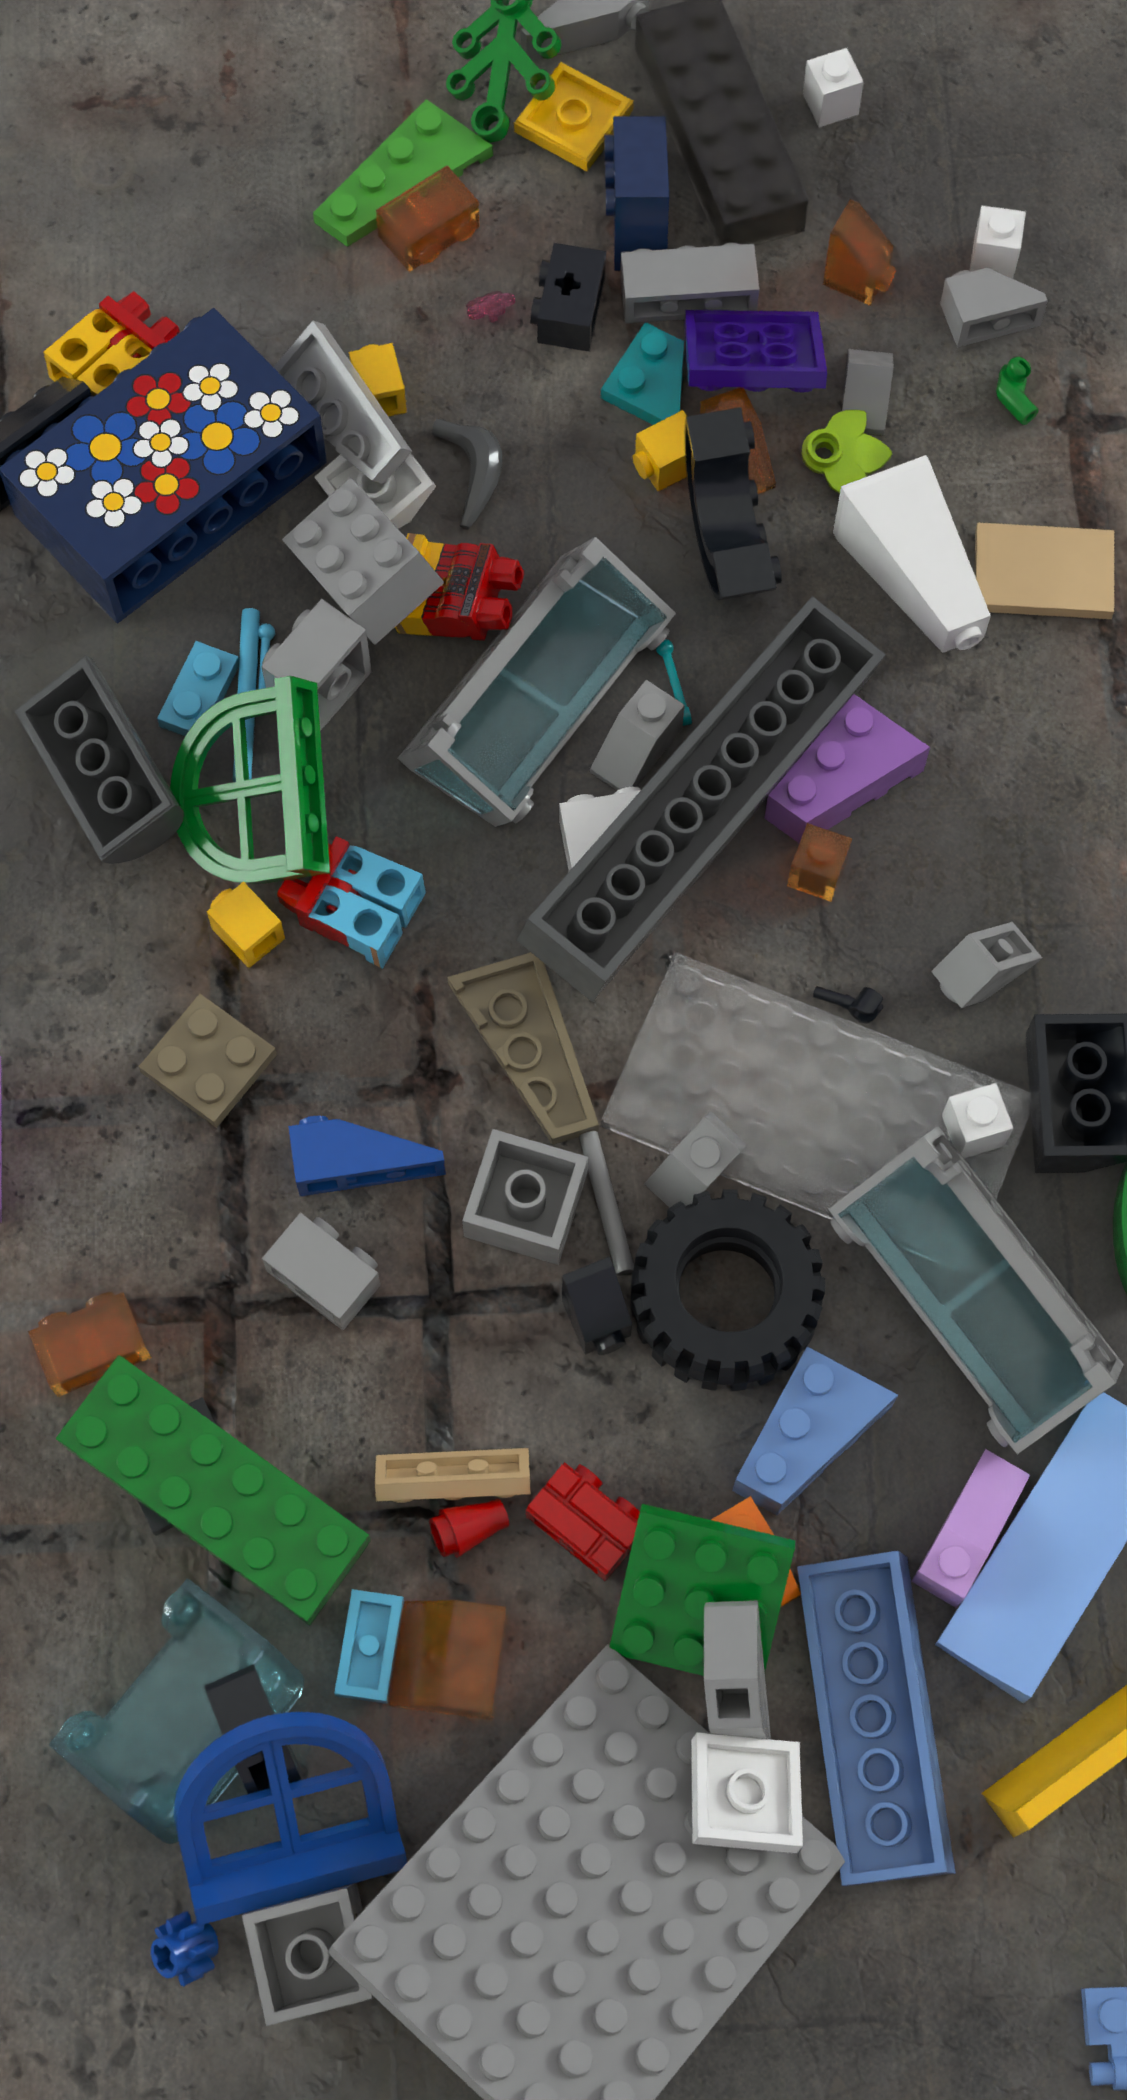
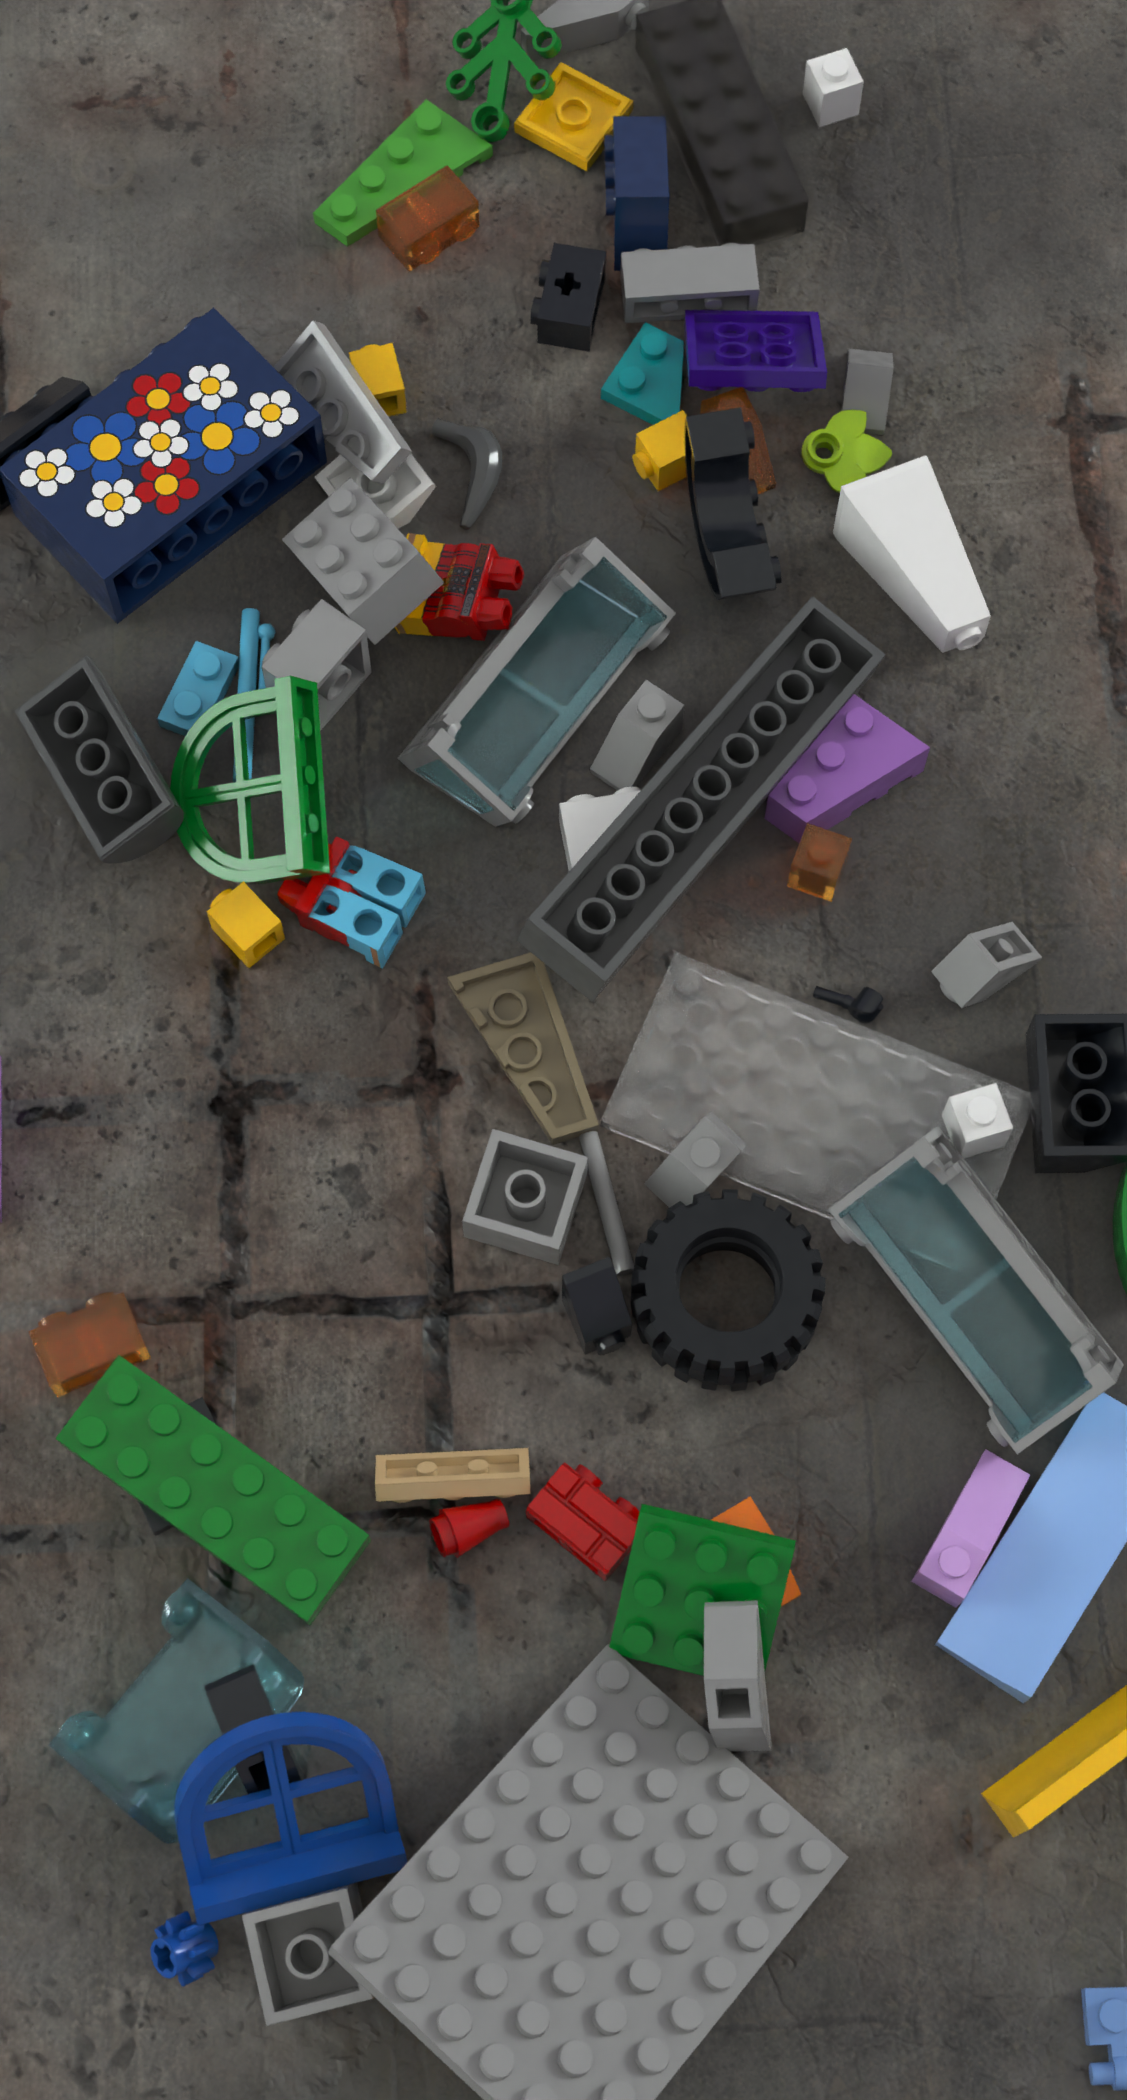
(107, 342): yellow hips -> none
(208, 1060): dark tan plate -> none
(322, 1269): light grey brick -> none
(349, 1156): blue slope -> none
(369, 1646): medium azure plate -> none
(449, 1657): clear orange slope -> none
(491, 304): clear pink plant -> none
(665, 650): teal hinge -> none
(746, 1793): white plate -> none
(809, 1428): medium blue wedge -> none
(858, 256): clear orange slope -> none
(875, 1719): medium blue arch -> none
(989, 305): light grey slope -> none
(998, 240): white brick -> none
(1011, 390): green arm -> none
(1045, 570): tan tile -> none

